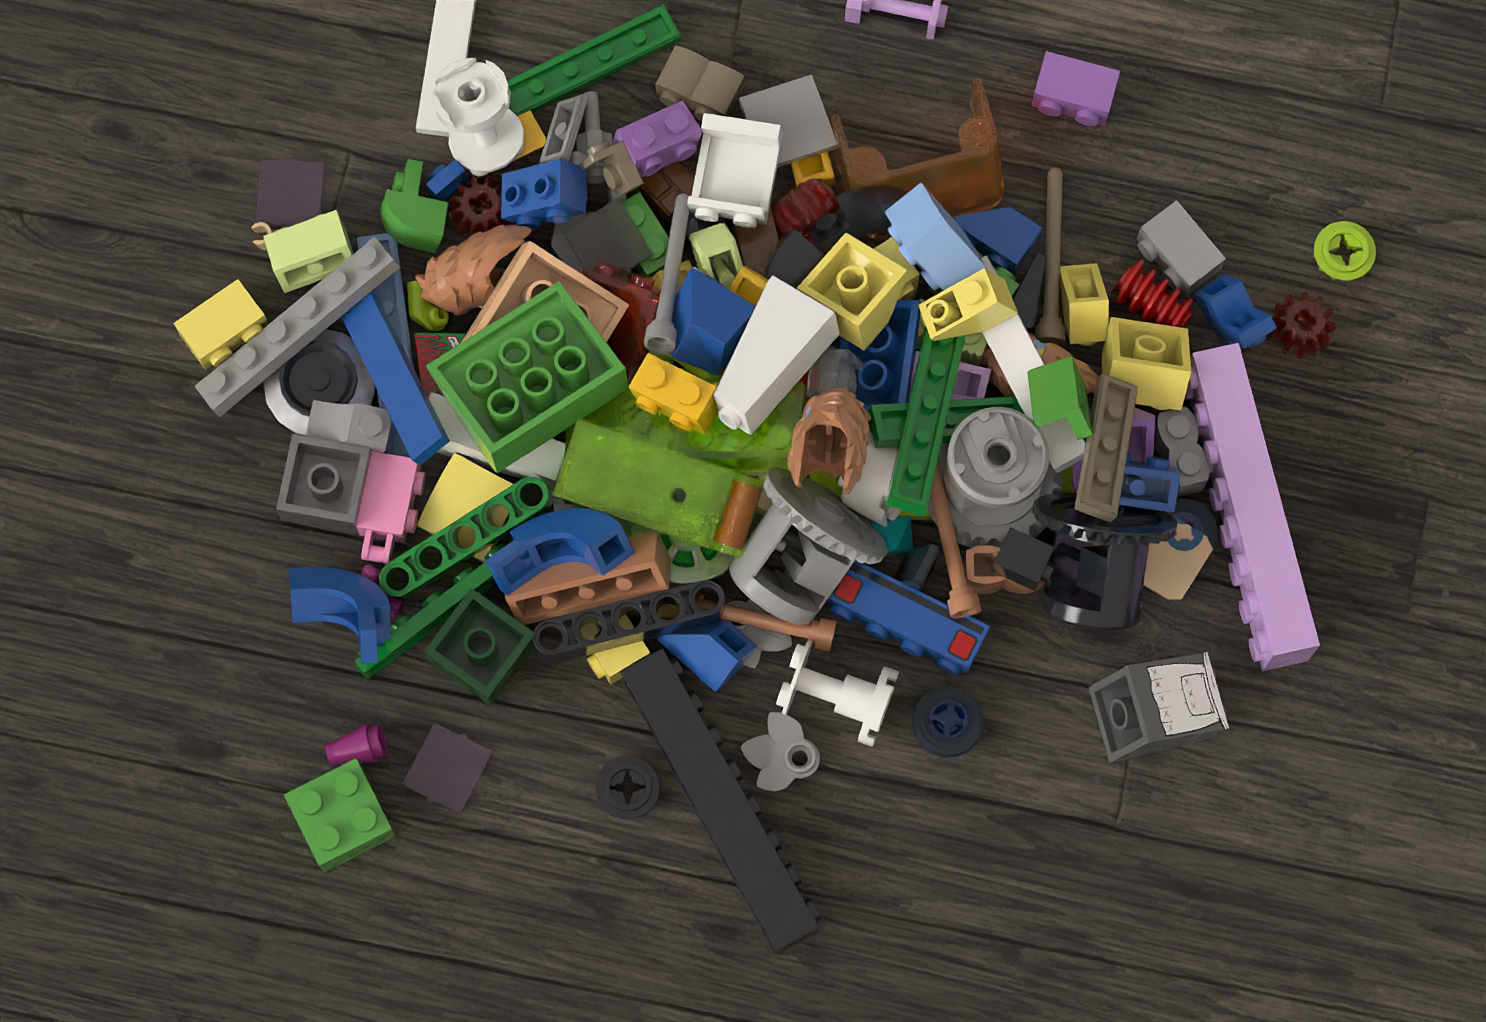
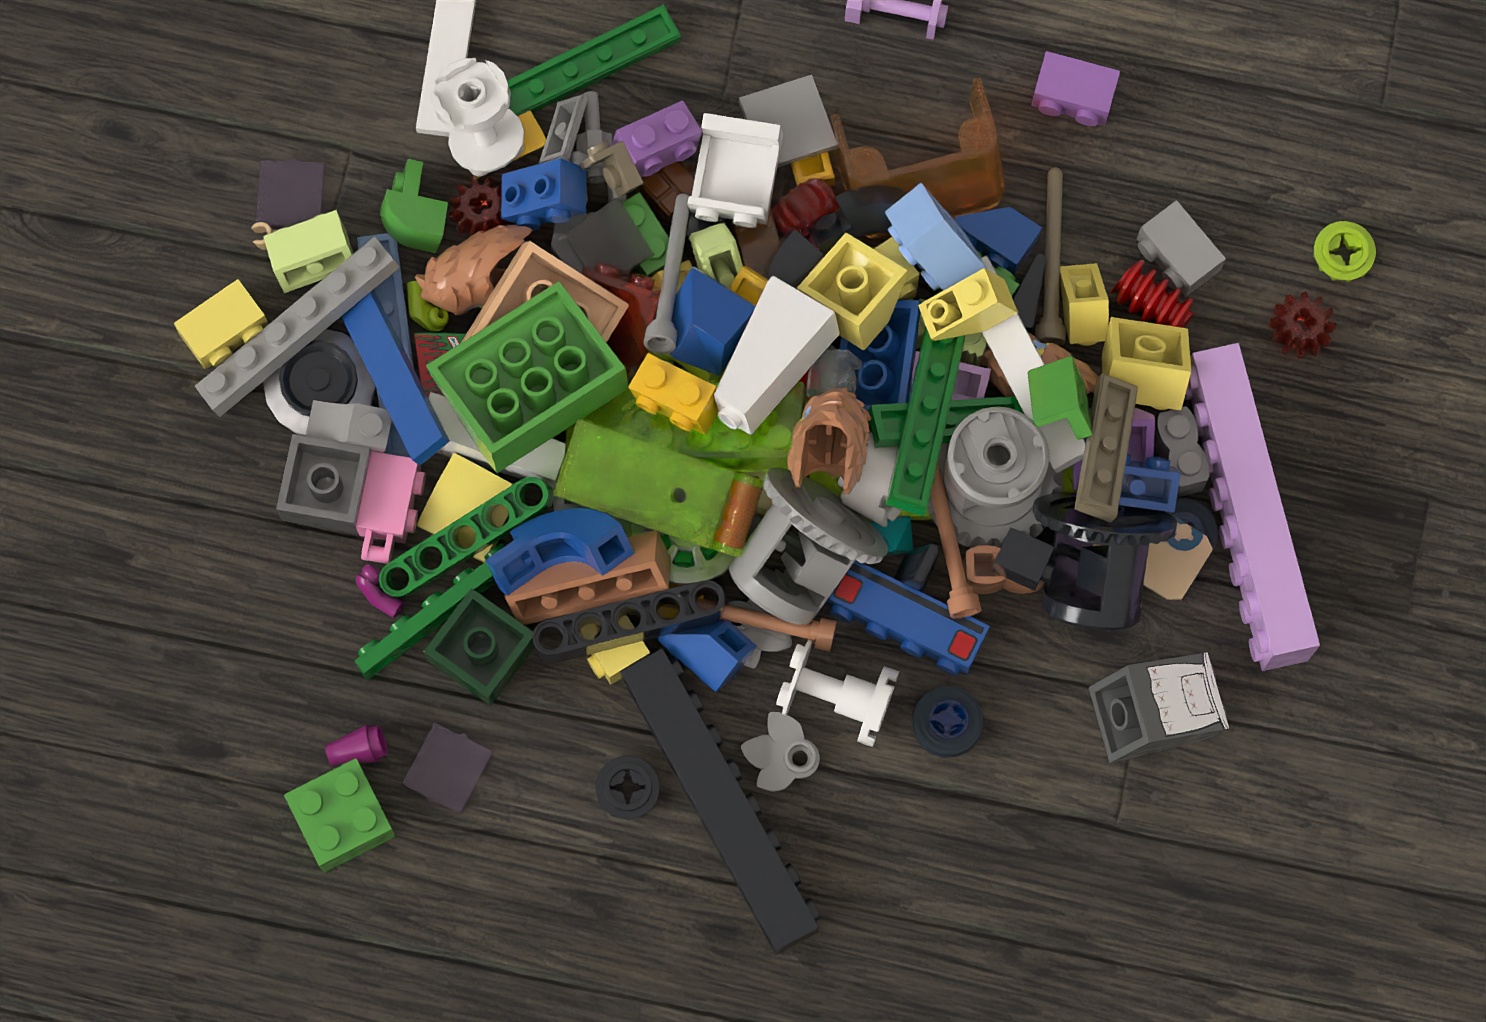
(342, 599): blue arch -> none
(445, 180): blue plate -> none
(699, 83): dark tan brick -> none
(1232, 312): blue brick -> none

